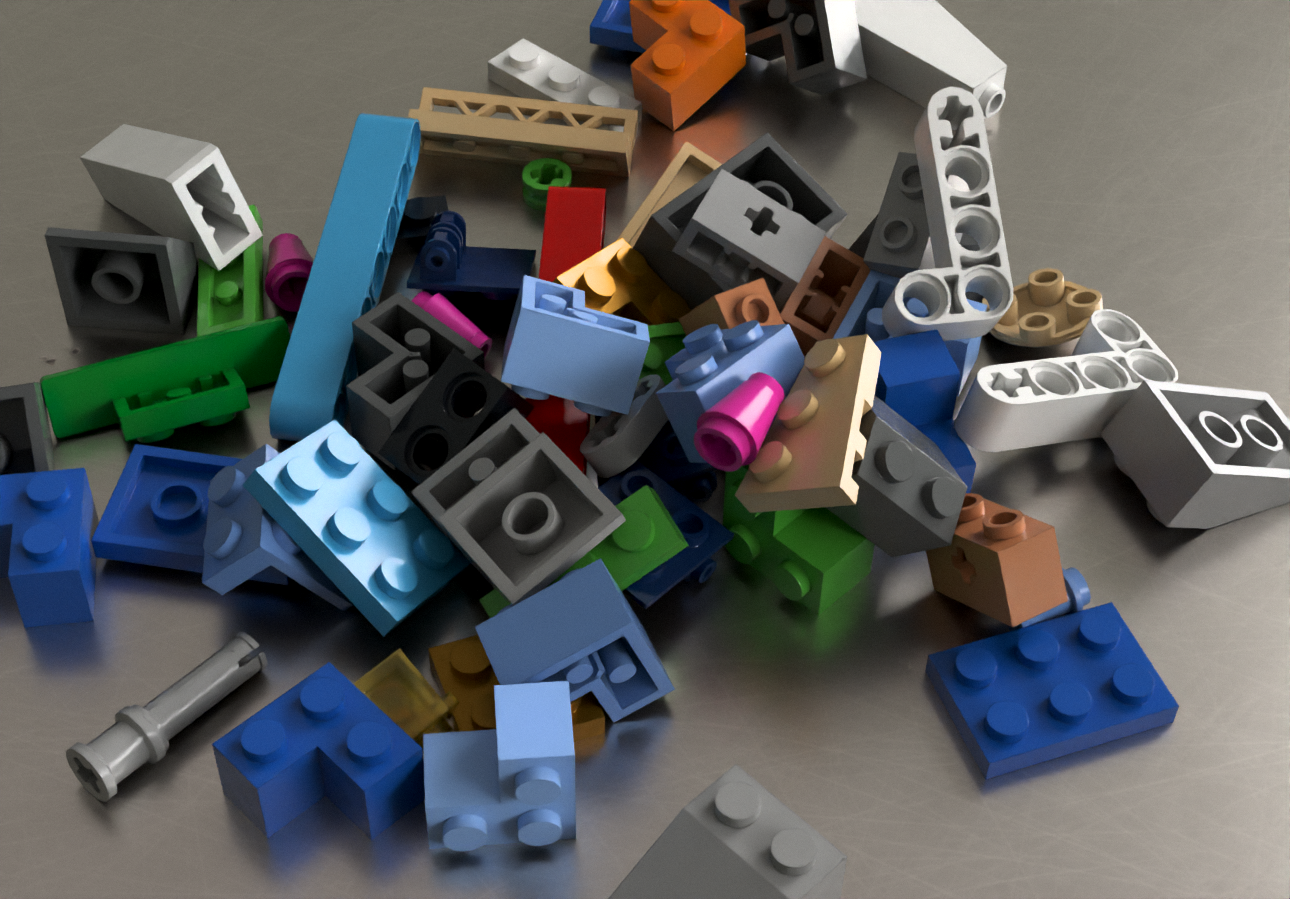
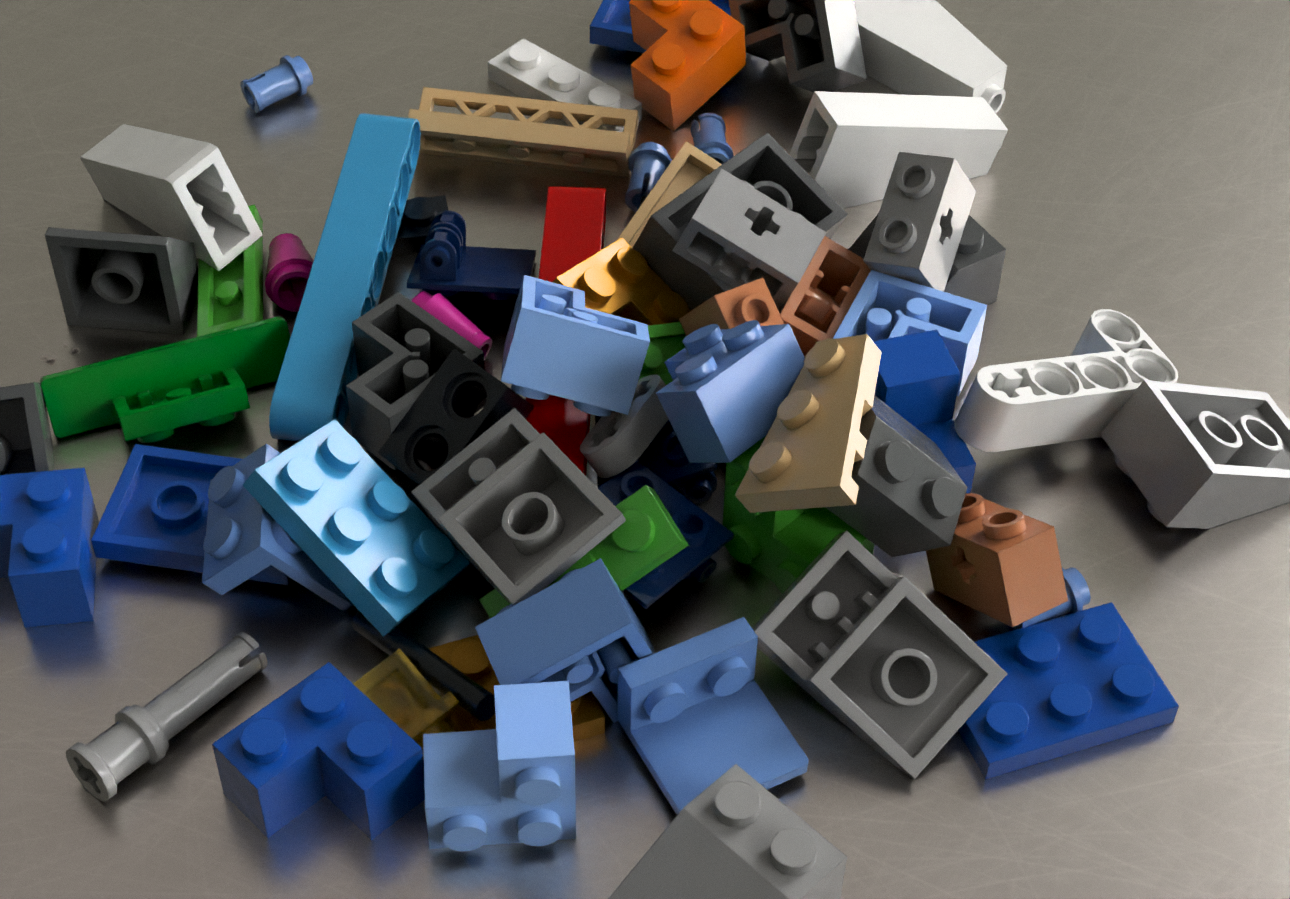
(277, 83): none -> medium blue pin
(433, 668): none -> black bar
(539, 176): bright green bush -> none
(646, 167): none -> medium blue pin
(702, 712): none -> medium blue bracket
(711, 137): none -> medium blue pin
(737, 424): dark pink cone -> none
(855, 138): none -> white slope
(877, 654): none -> light grey slope
(952, 213): white beam -> none
(1046, 310): tan dish -> none

